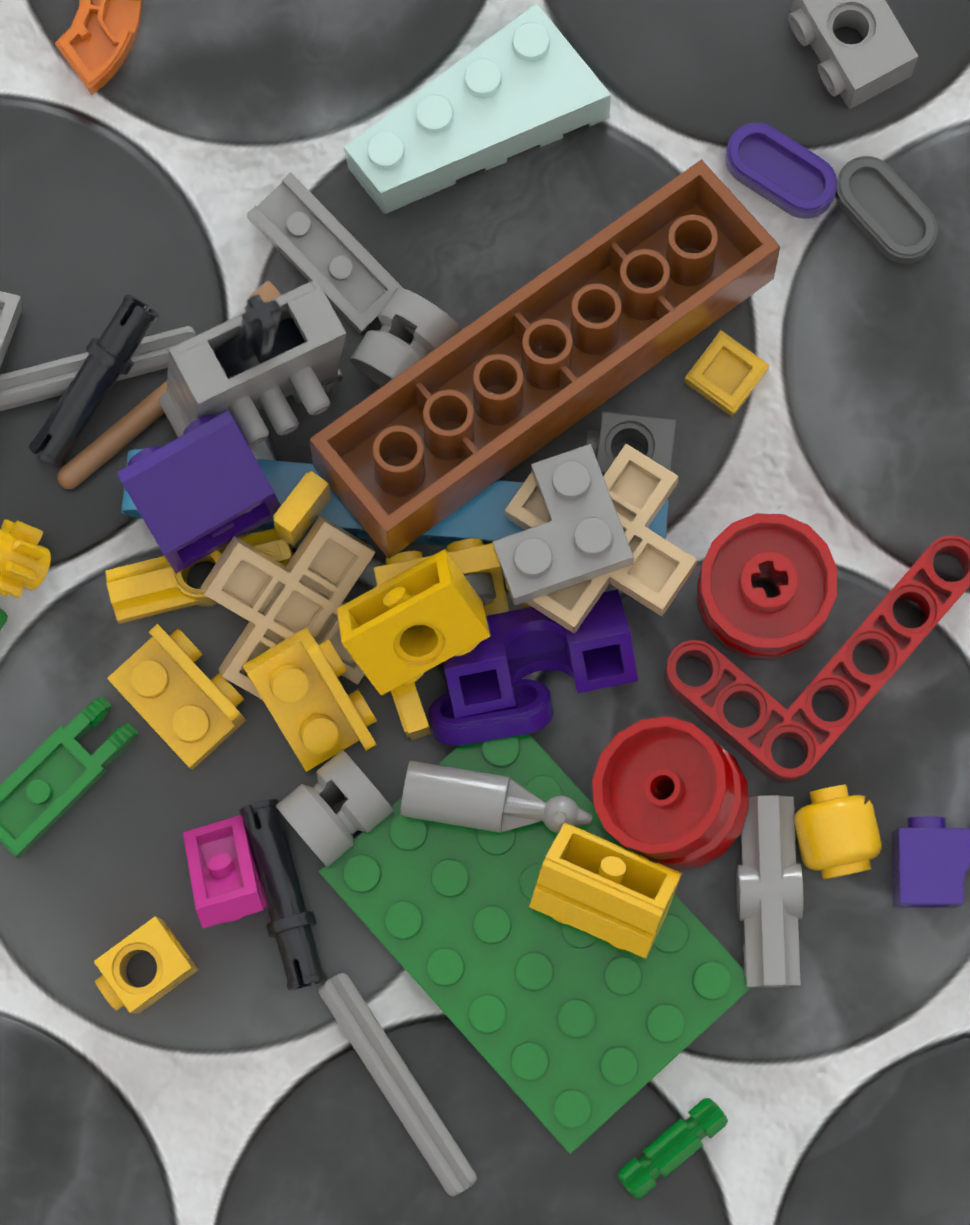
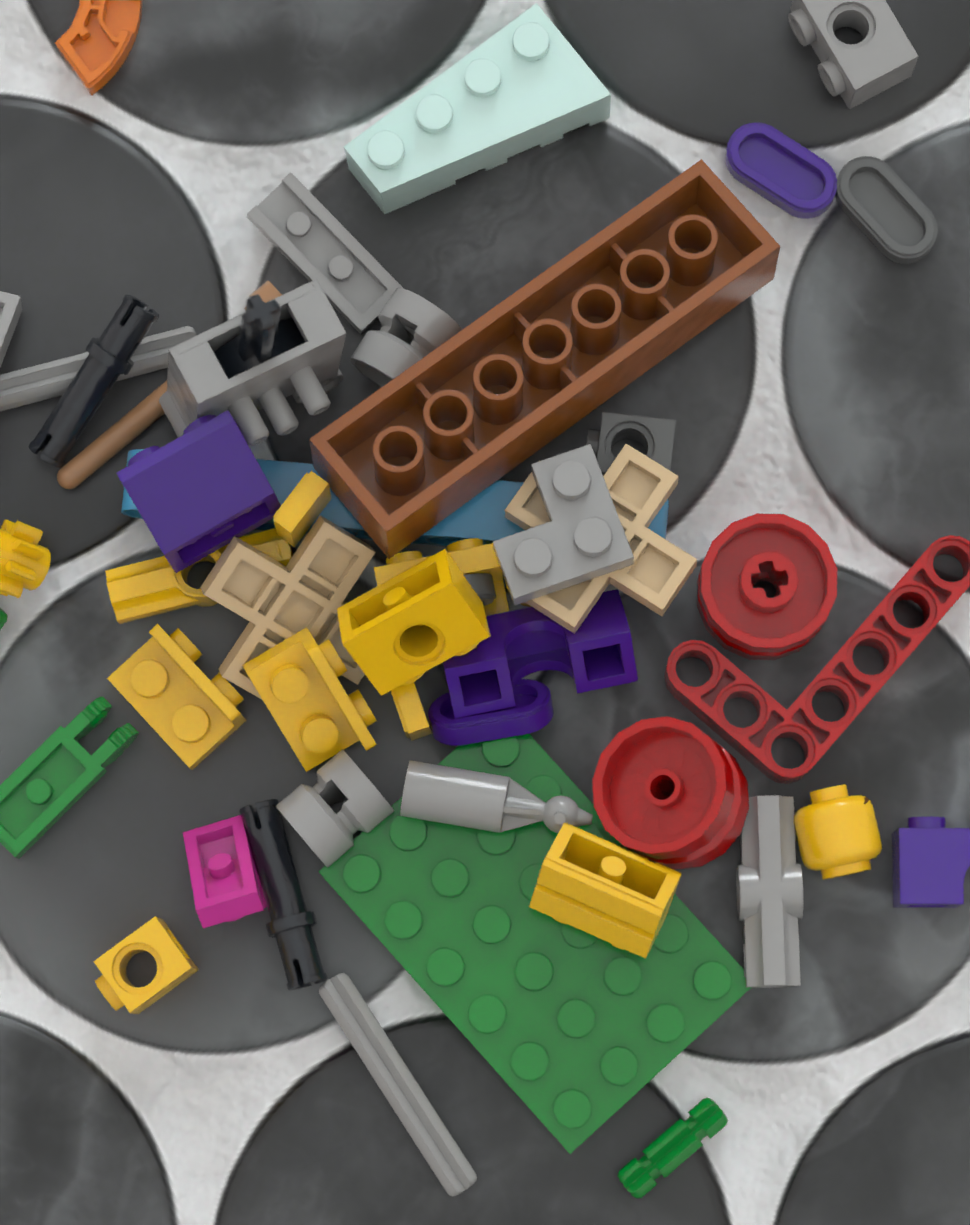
(726, 373): yellow tile -> none

